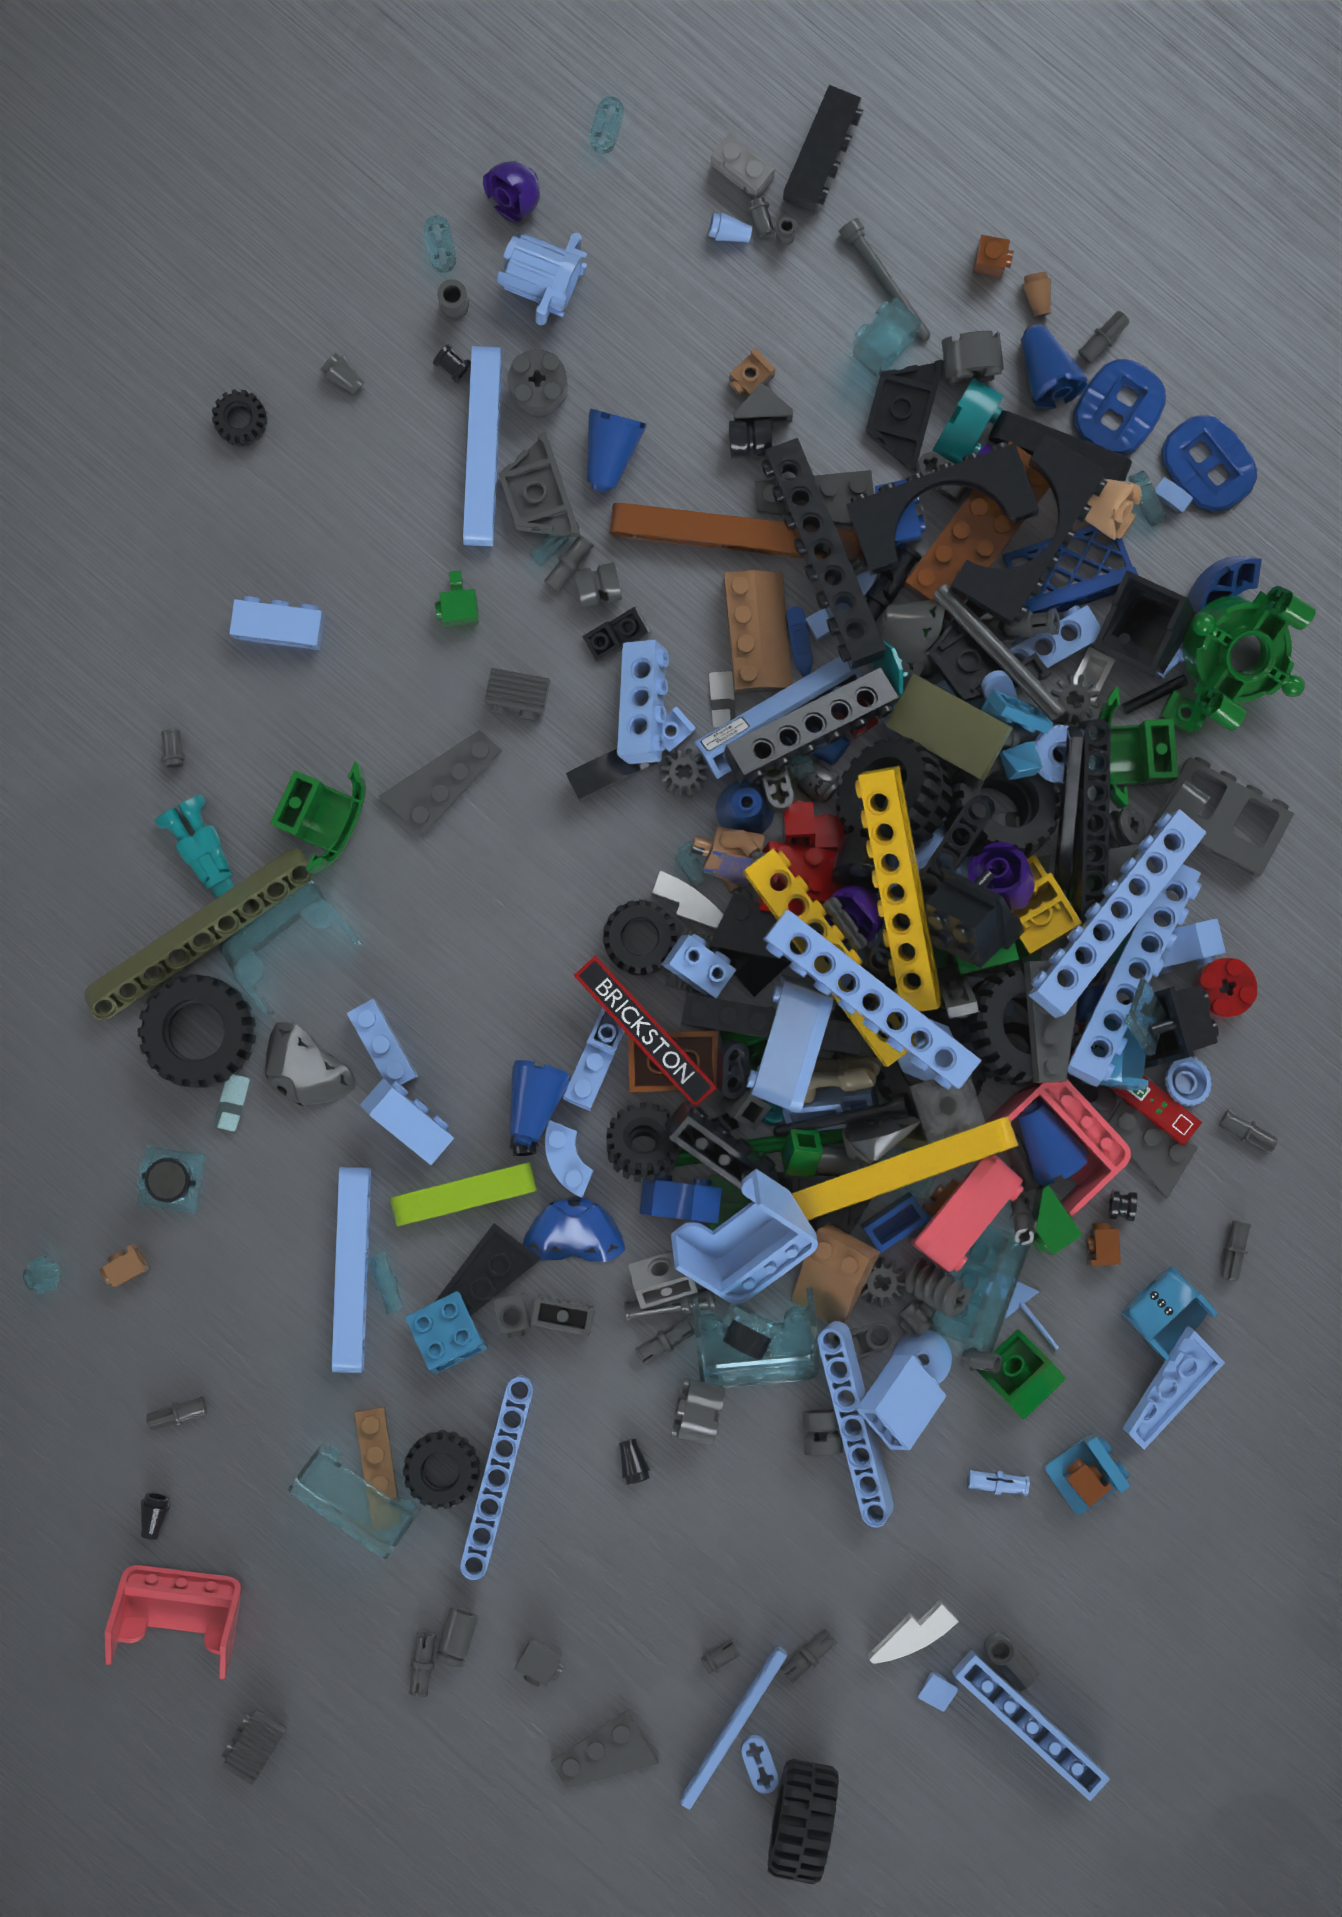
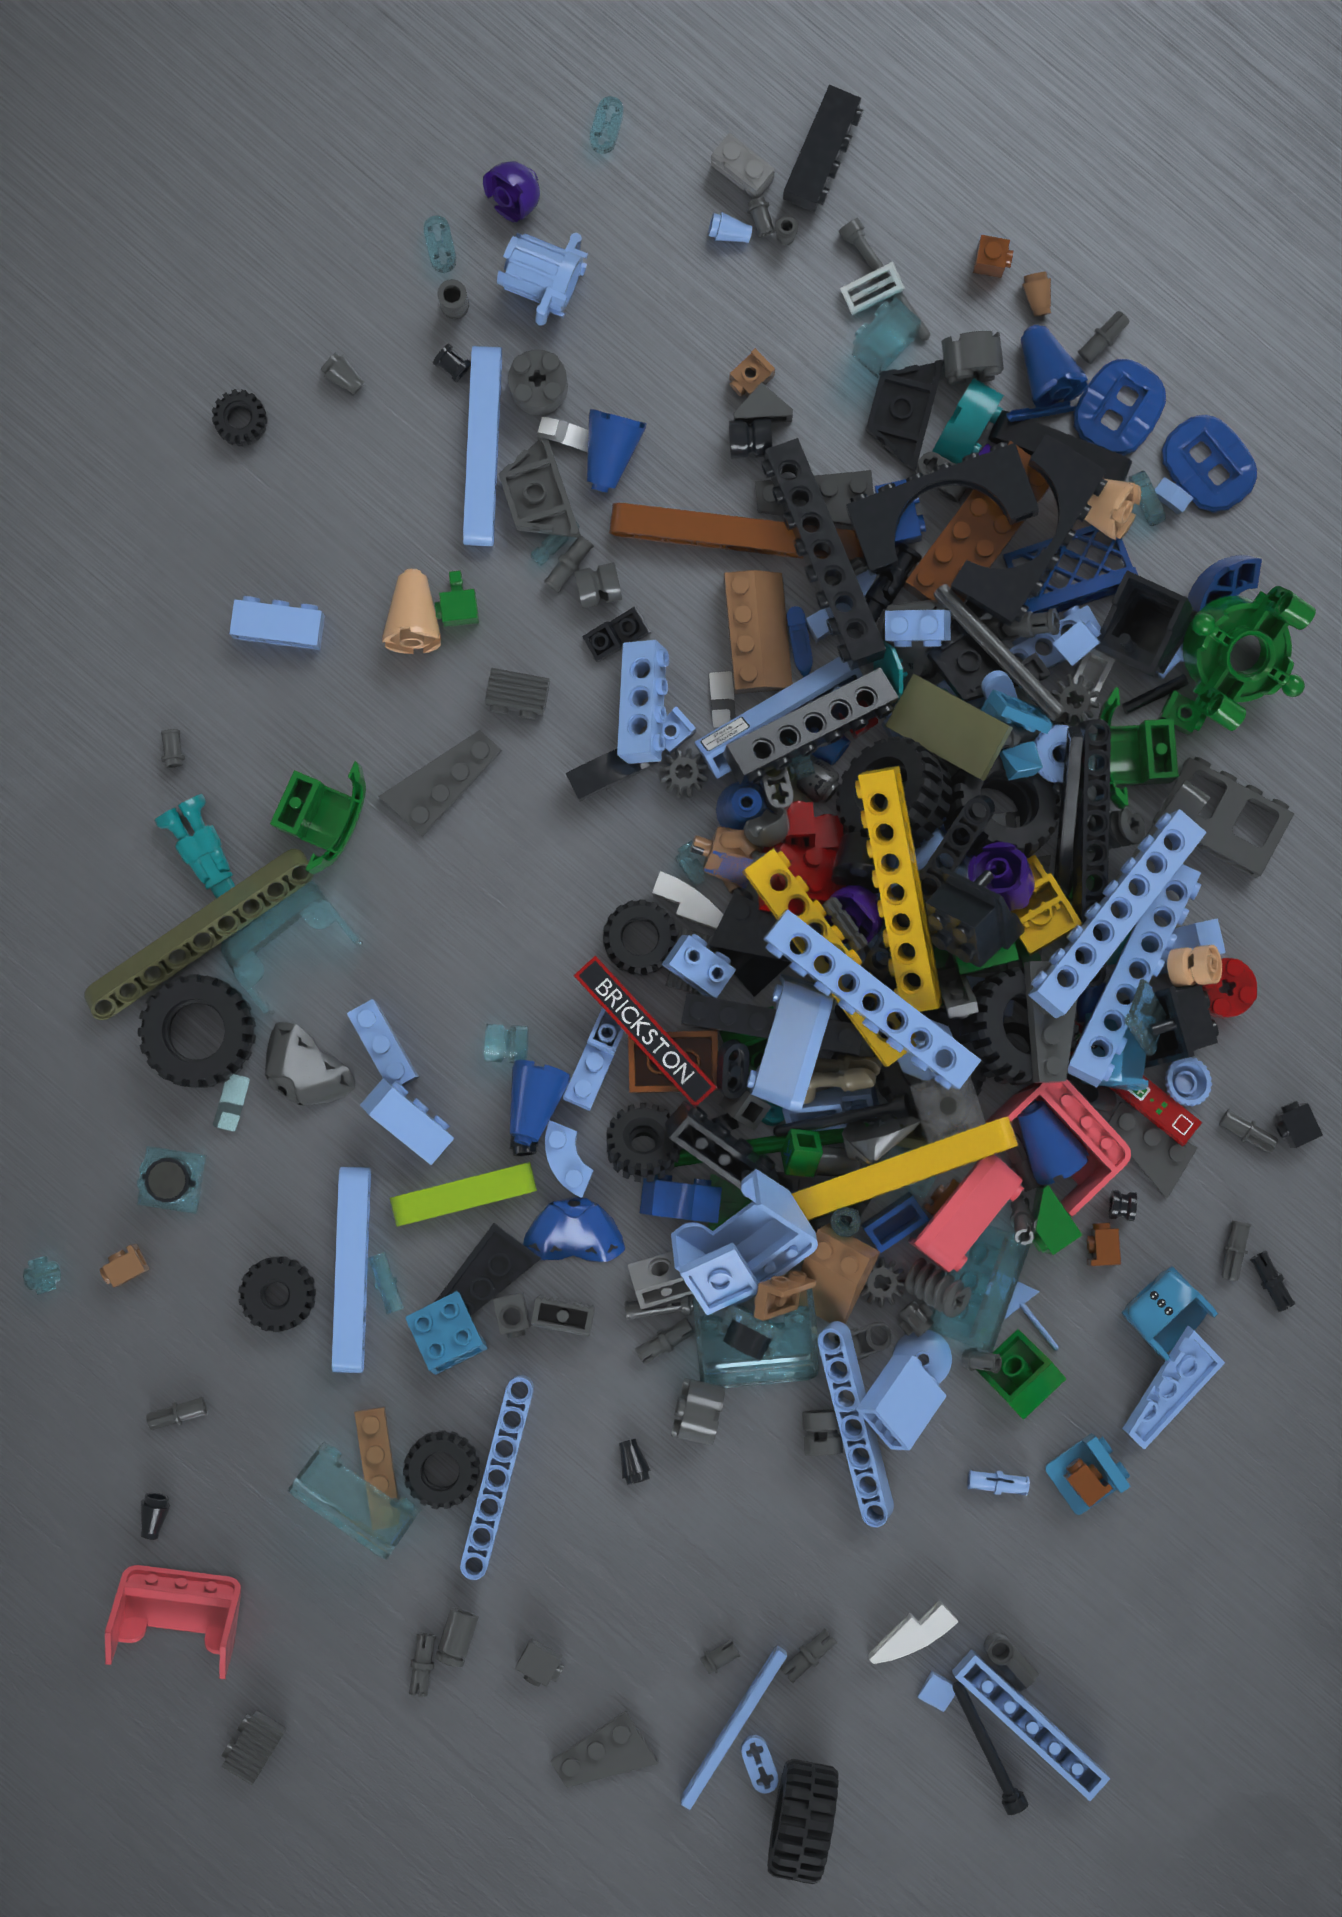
(299, 1300): none -> black tyre
(412, 616): none -> light nougat cone
(505, 1043): none -> clear light blue wheel
(563, 433): none -> white sticker
(719, 1278): none -> light blue tile
(768, 829): none -> dark grey hair
(780, 1294): none -> medium nougat bracket
(843, 1227): none -> clear light blue cone
(894, 278): none -> white tile
(917, 625): none -> light blue brick
(1013, 1799): none -> black piece
(1026, 413): none -> blue piece
(1078, 641): none -> light blue brick
(1194, 965): none -> light nougat wheel
(1272, 1281): none -> black pin
(1297, 1124): none -> black brick

